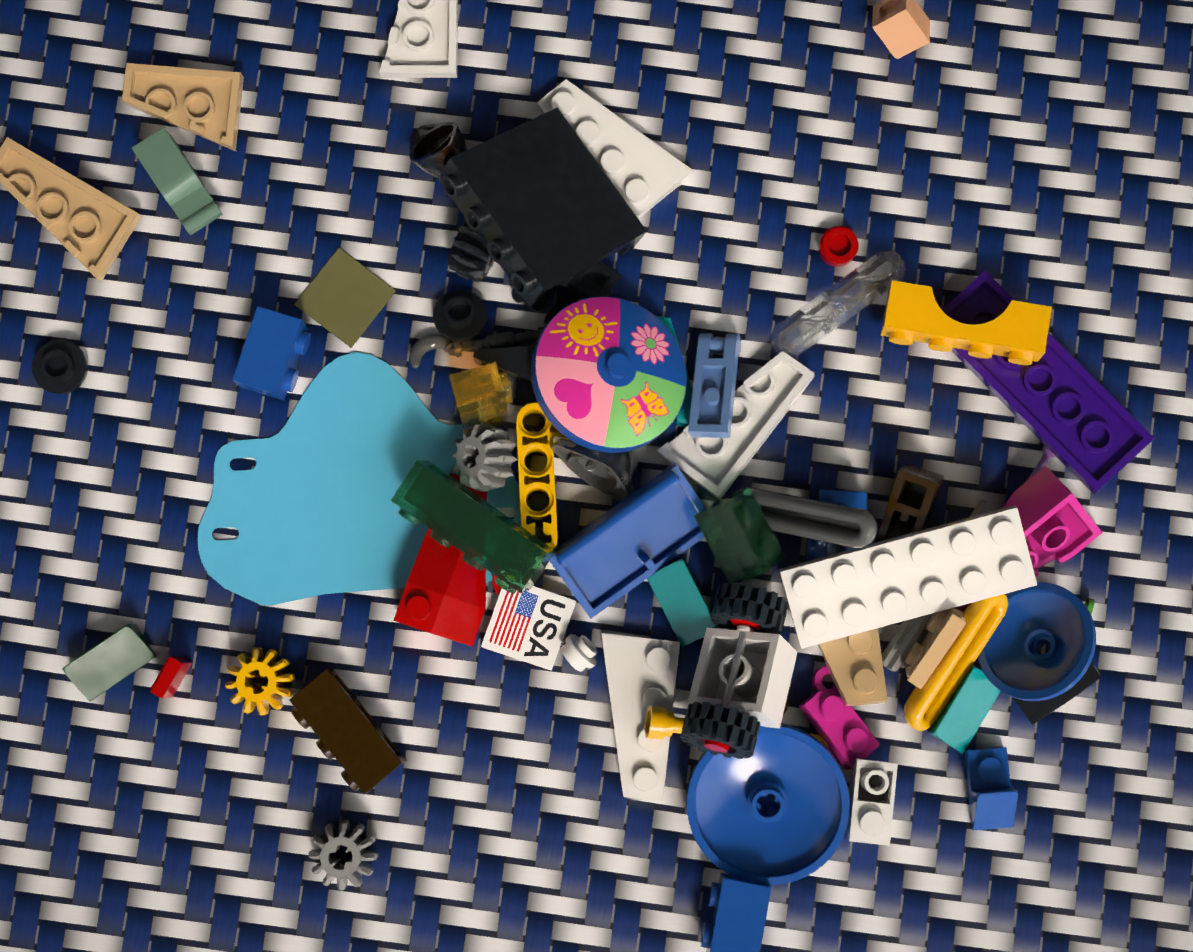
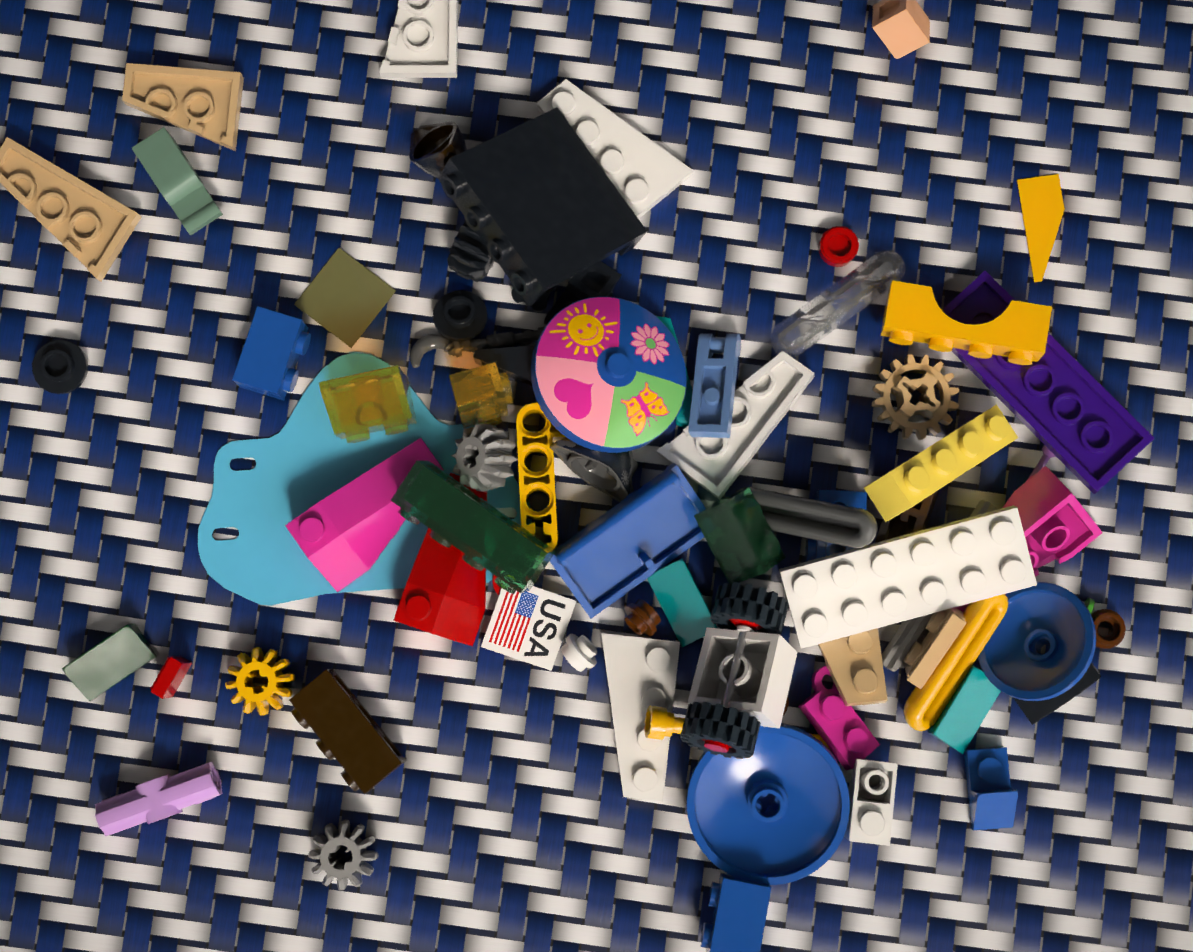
(158, 799): none -> lavender piece
(358, 520): none -> dark pink wedge
(369, 403): none -> clear yellow slope
(641, 618): none -> reddish brown plate
(902, 389): none -> tan gear
(940, 463): none -> light yellow arch
(1042, 214): none -> yellow sticker
(1116, 626): none -> reddish brown plate

